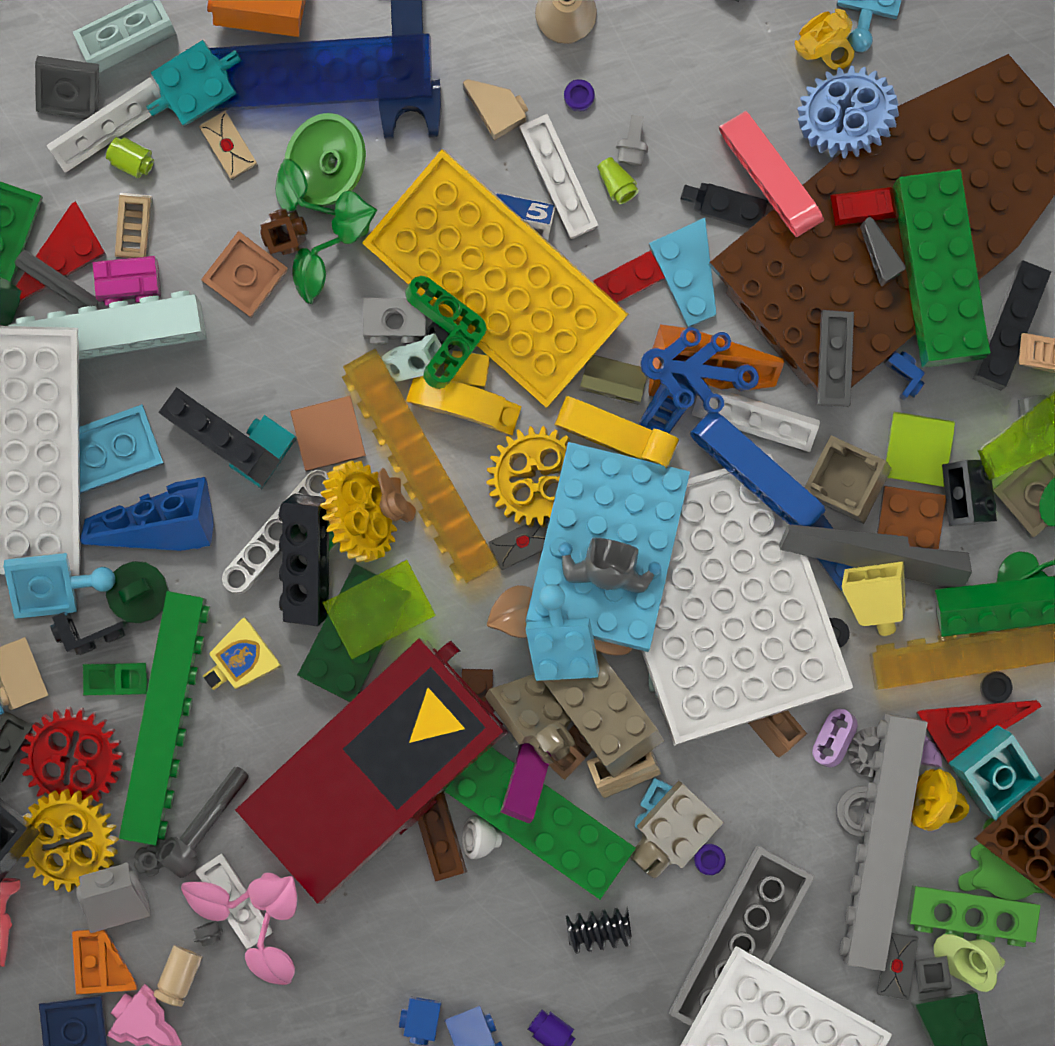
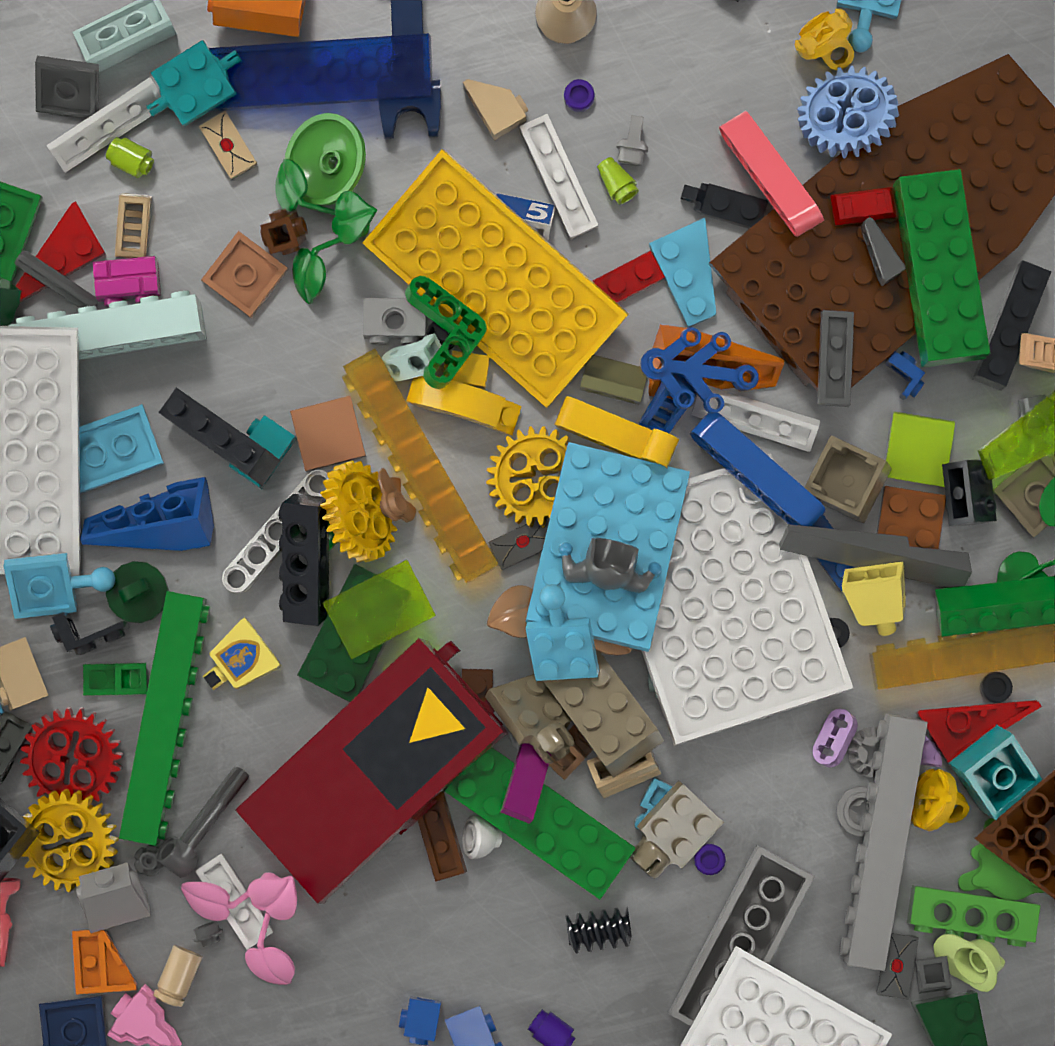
(779, 732): medium nougat slope -> none

